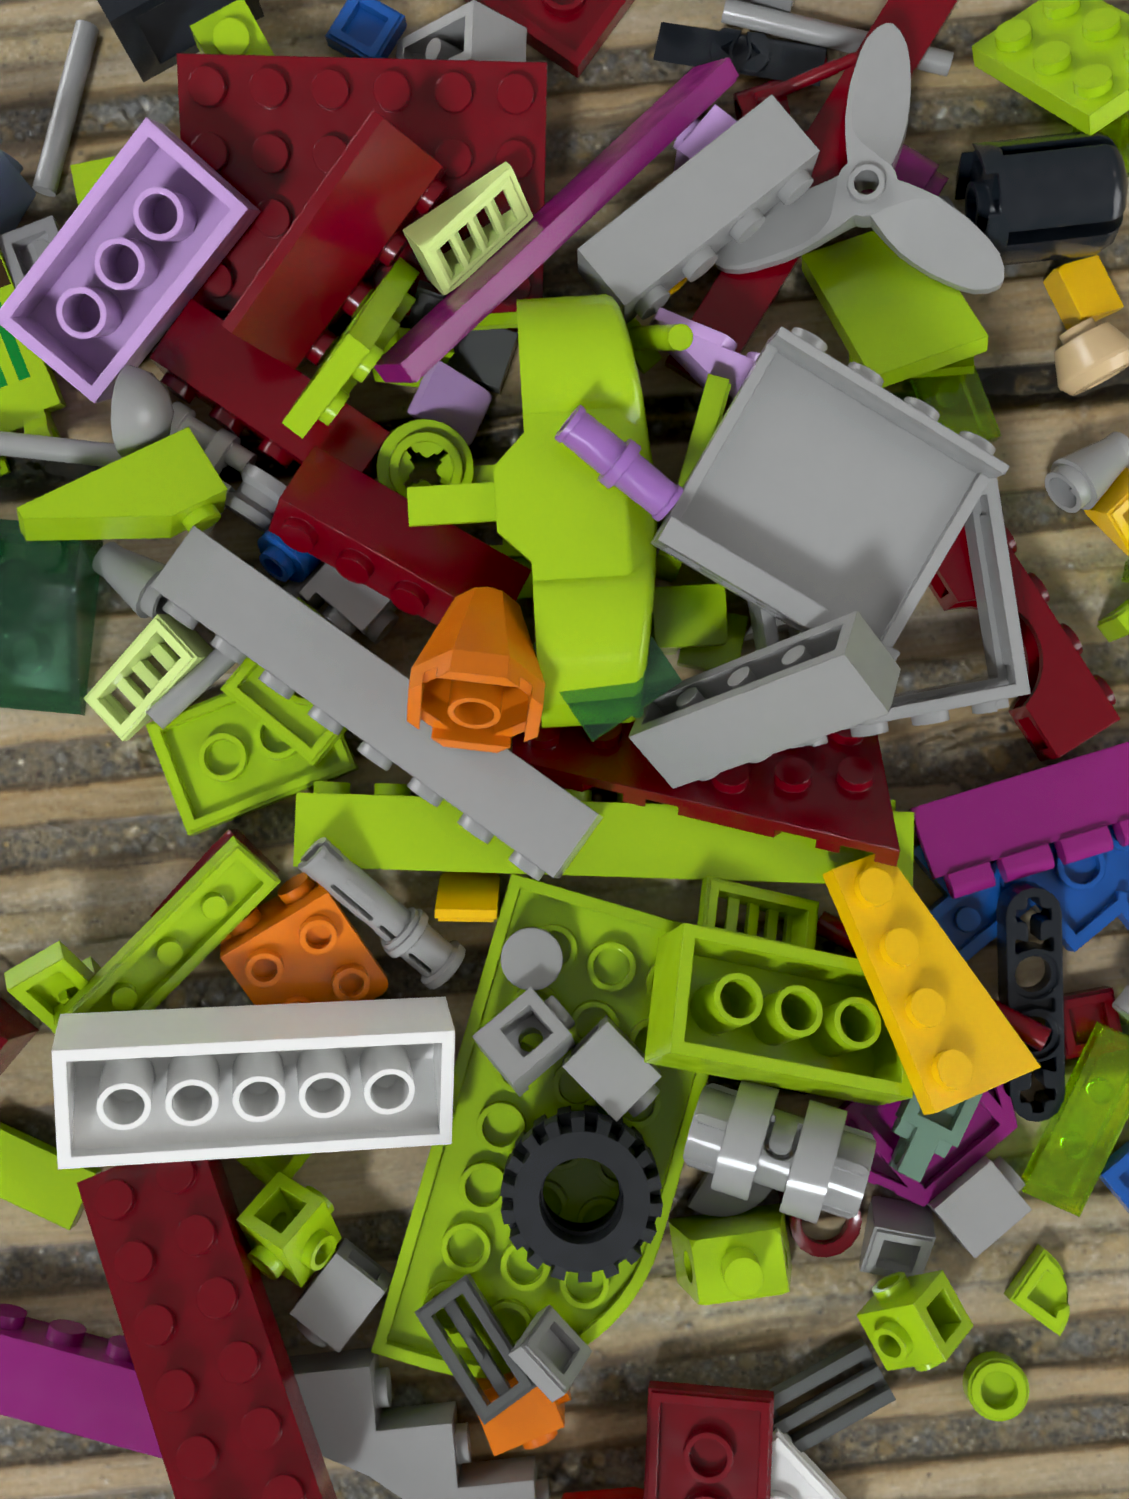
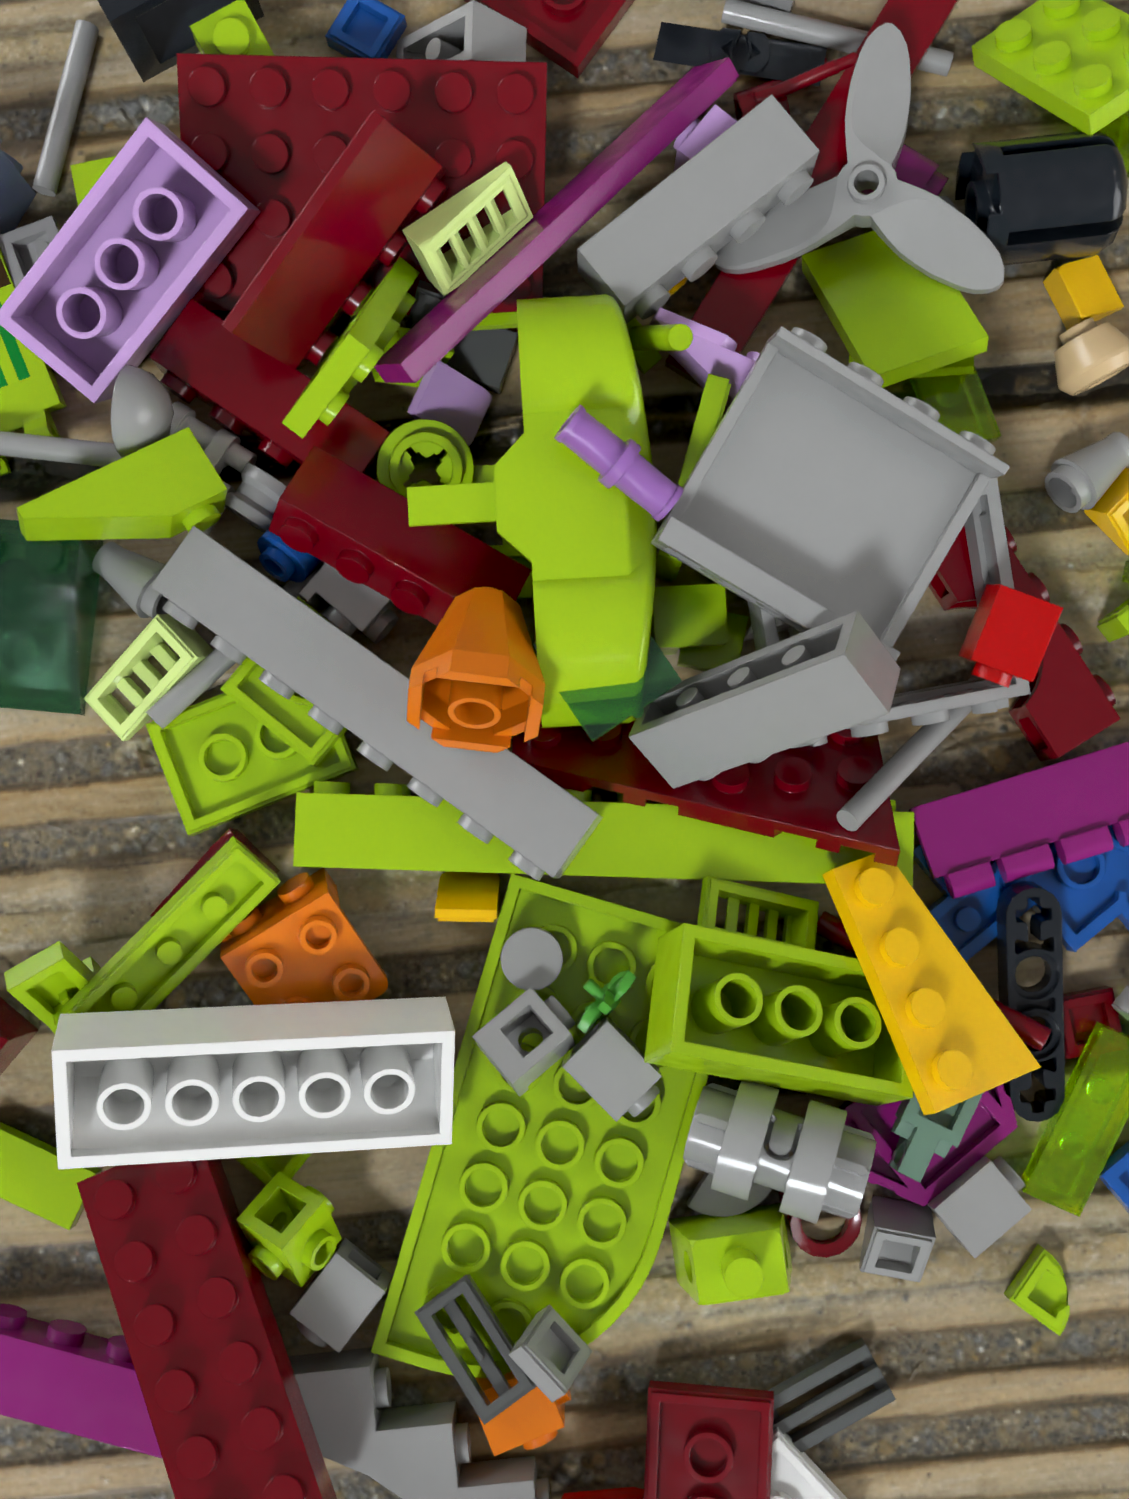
(402, 929): light grey pin -> none
(575, 1245): black tyre -> none
(606, 998): none -> bright green plant
(897, 769): none -> light grey bar
(914, 1320): lime brick -> none
(995, 1386): lime tile -> none
(1009, 635): none -> red brick

